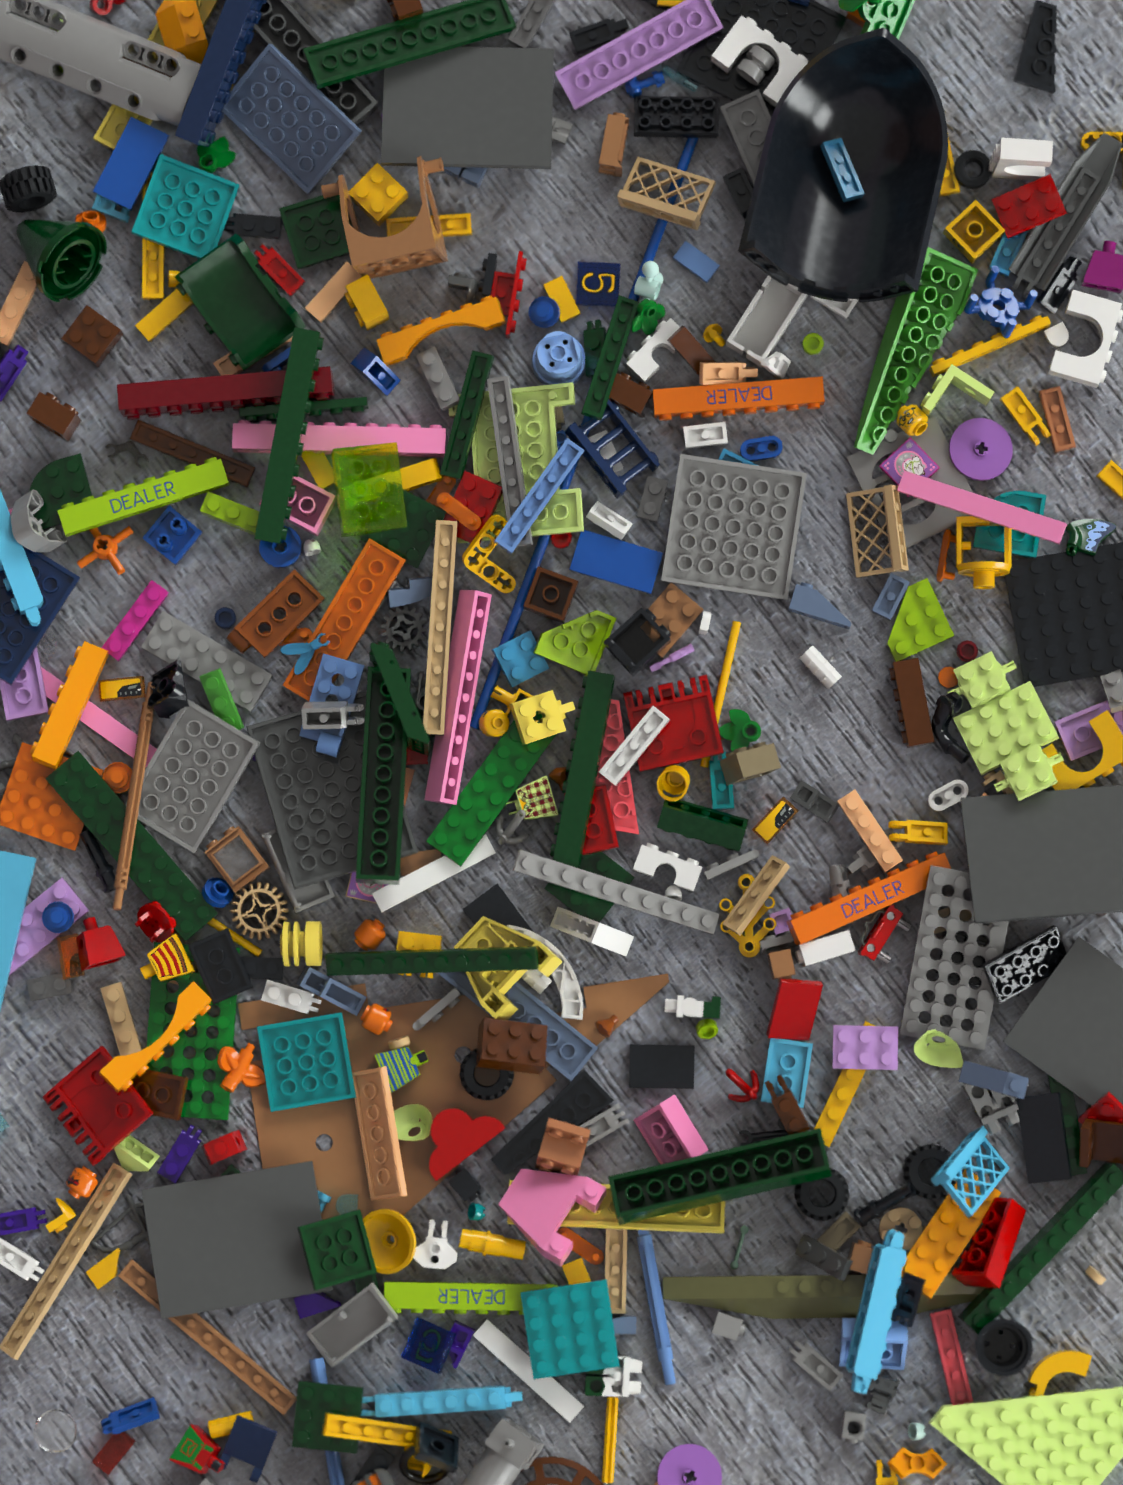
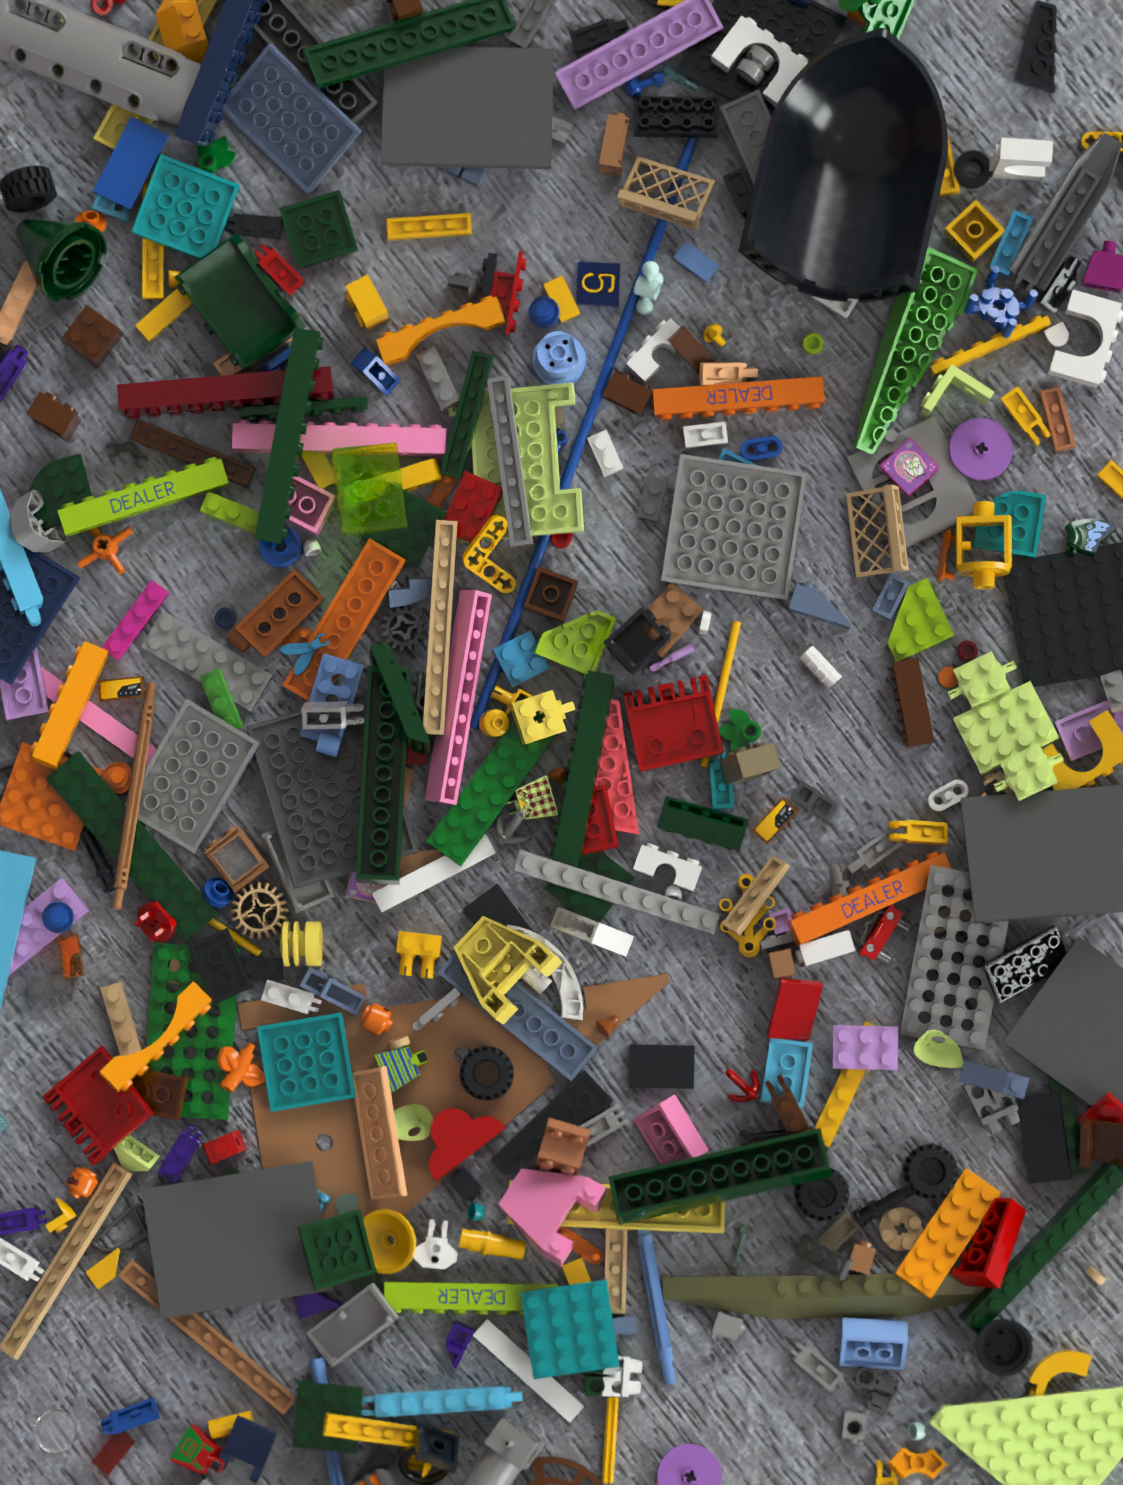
(98, 945): red torso -> none
(168, 960): yellow torso -> none
(169, 690): black slope -> none
(172, 535): blue plate -> none
(332, 292): light nougat tile -> none
(370, 934): orange head -> none
(378, 194): yellow brick -> none
(410, 249): medium nougat piece -> none
(428, 1345): clear blue tile -> none
(432, 961): dark green plate -> none
(458, 511): orange piece -> none
(511, 1045): reddish brown brick -> none
(539, 496): medium blue plate -> none
(593, 344): dark green hinge -> none
(604, 467): dark blue fence -> none
(609, 358): dark green plate -> none
(609, 520): white plate -> none
(616, 561): blue tile -> none
(634, 745): white plate -> none
(648, 316): green plate -> none
(674, 781): yellow helmet -> none
(692, 1008): white hips -> none
(706, 1028): lime tile -> none
(733, 861): light grey hinge -> none
(765, 320): white piece -> none
(776, 364): white tile -> none
(842, 169): dark azure plate -> none
(869, 831): light nougat plate -> none
(876, 1310): medium azure hinge -> none
(908, 1299): black hinge -> none
(912, 420): yellow head -> none
(947, 708): black piece -> none
(951, 1357): coral tile -> none
(960, 1160): medium azure fence -> none
(982, 507): bright pink tile -> none
(1029, 206): red plate -> none

